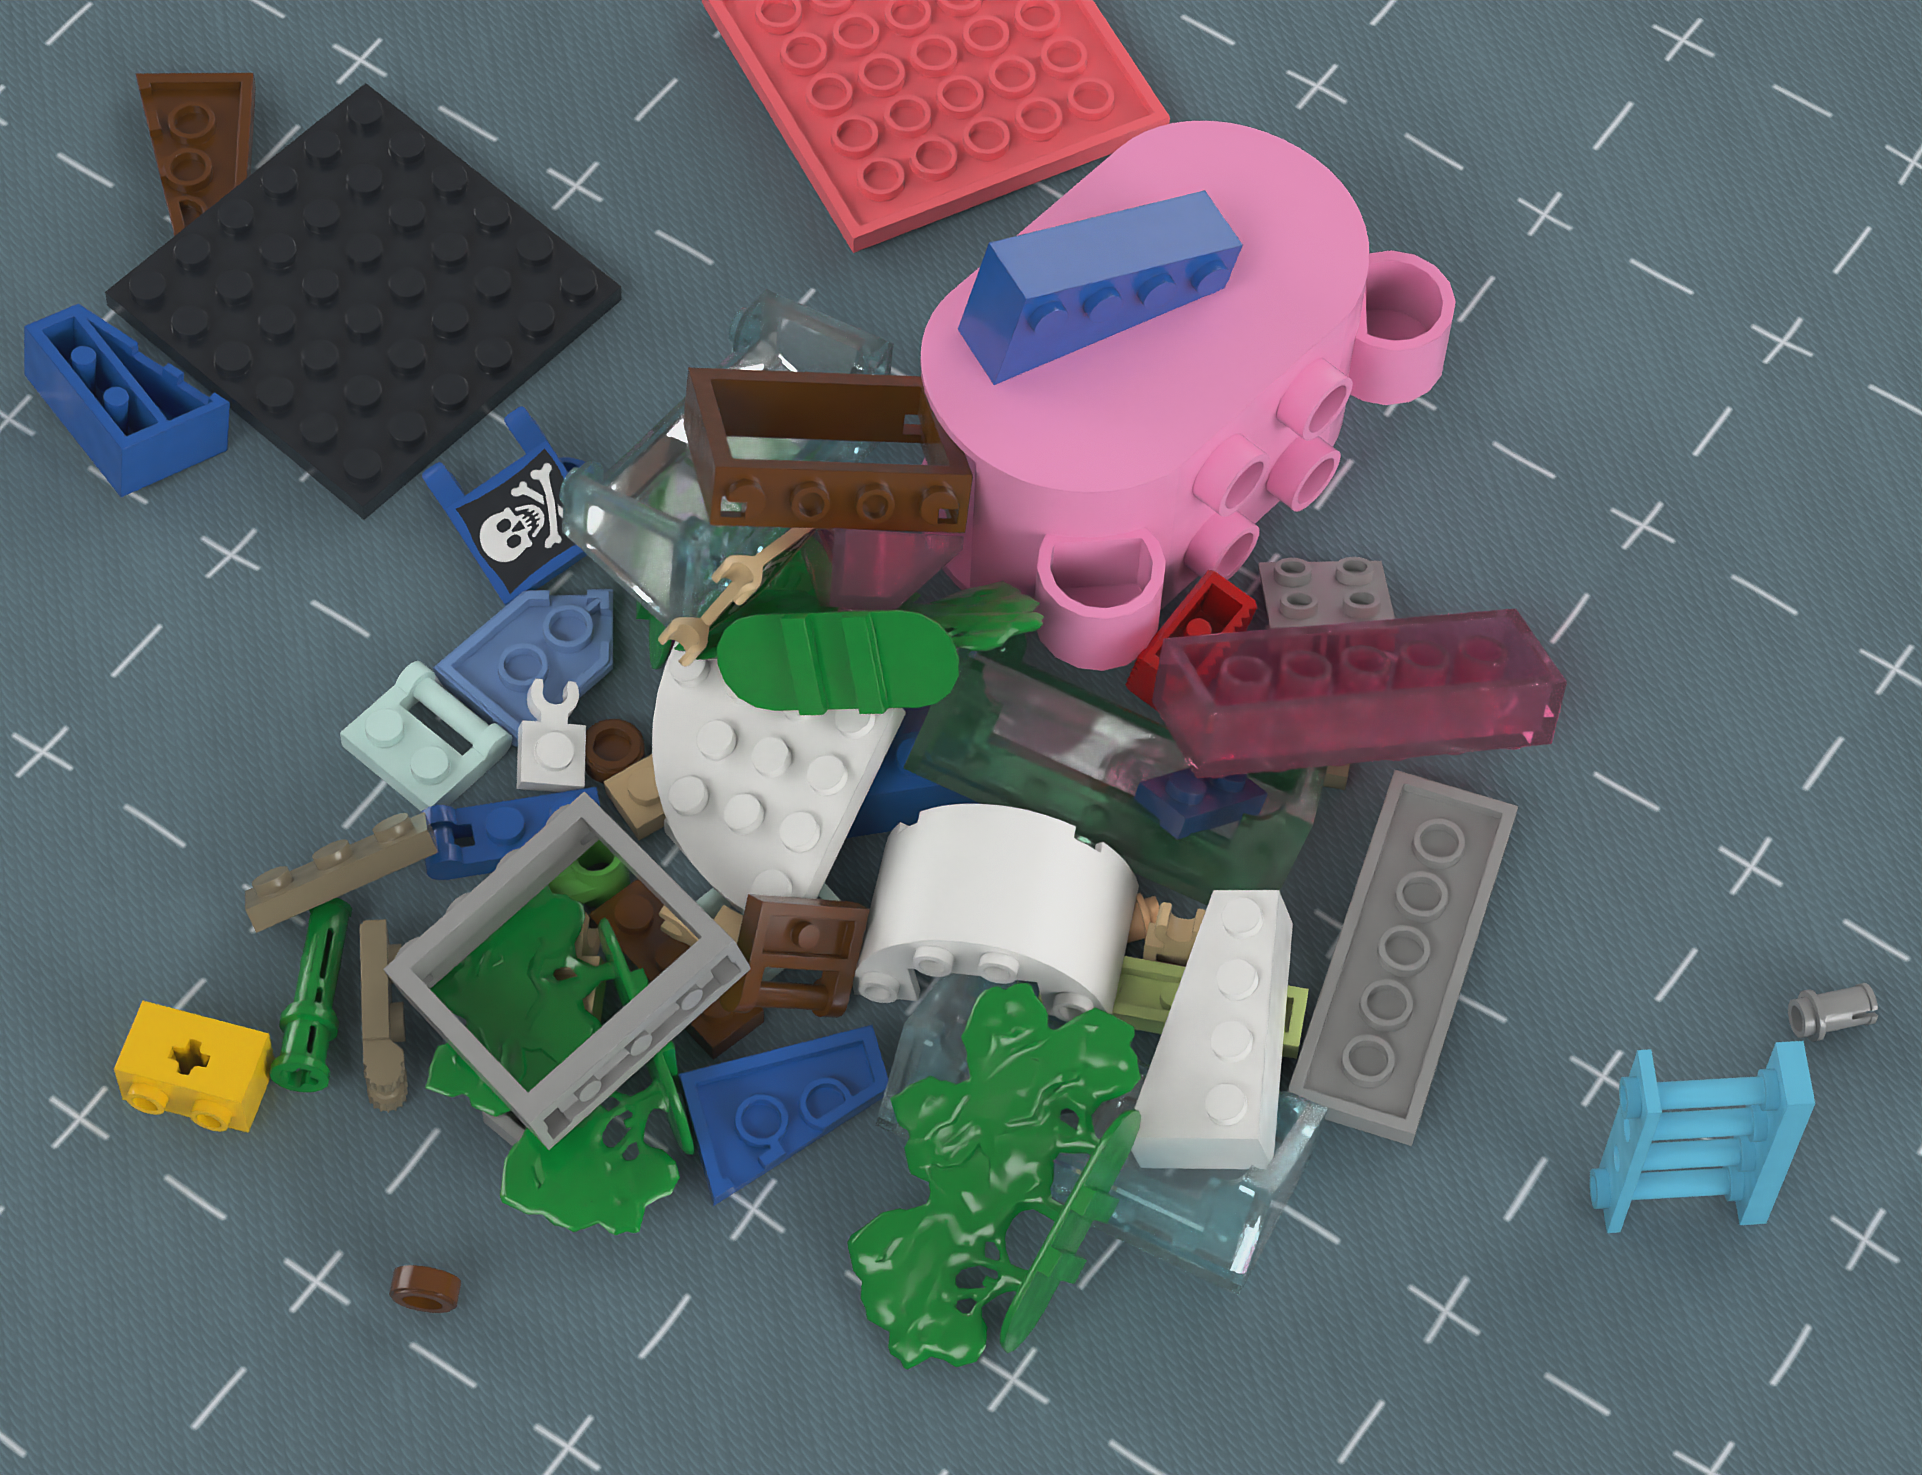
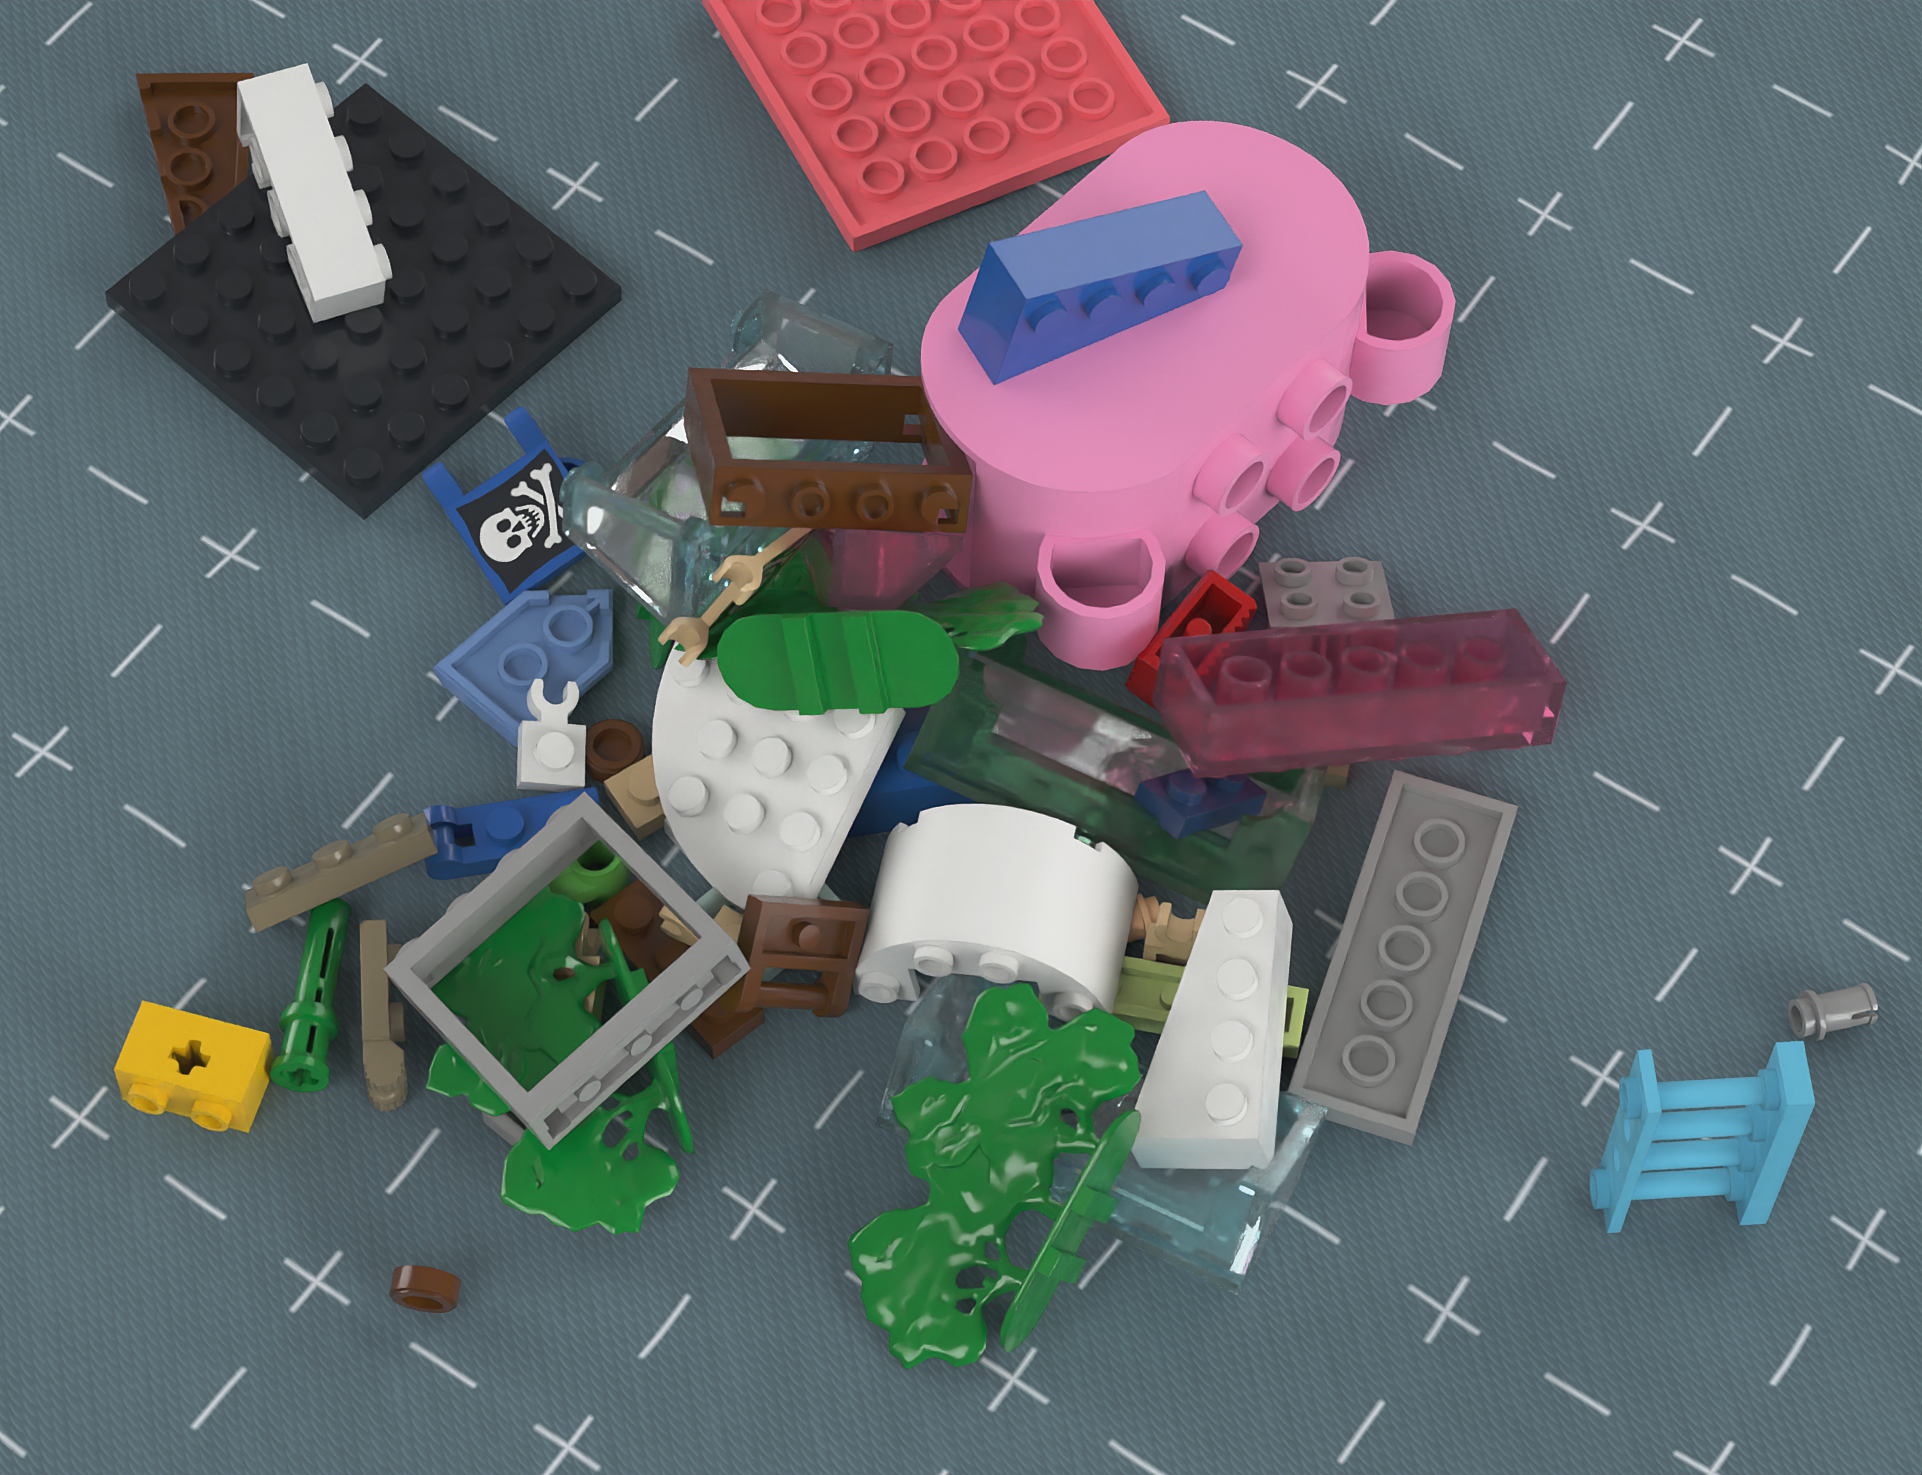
(118, 403): blue wedge -> none
(311, 198): none -> white wedge
(411, 754): light aqua plate -> none
(778, 1102): blue wing -> none

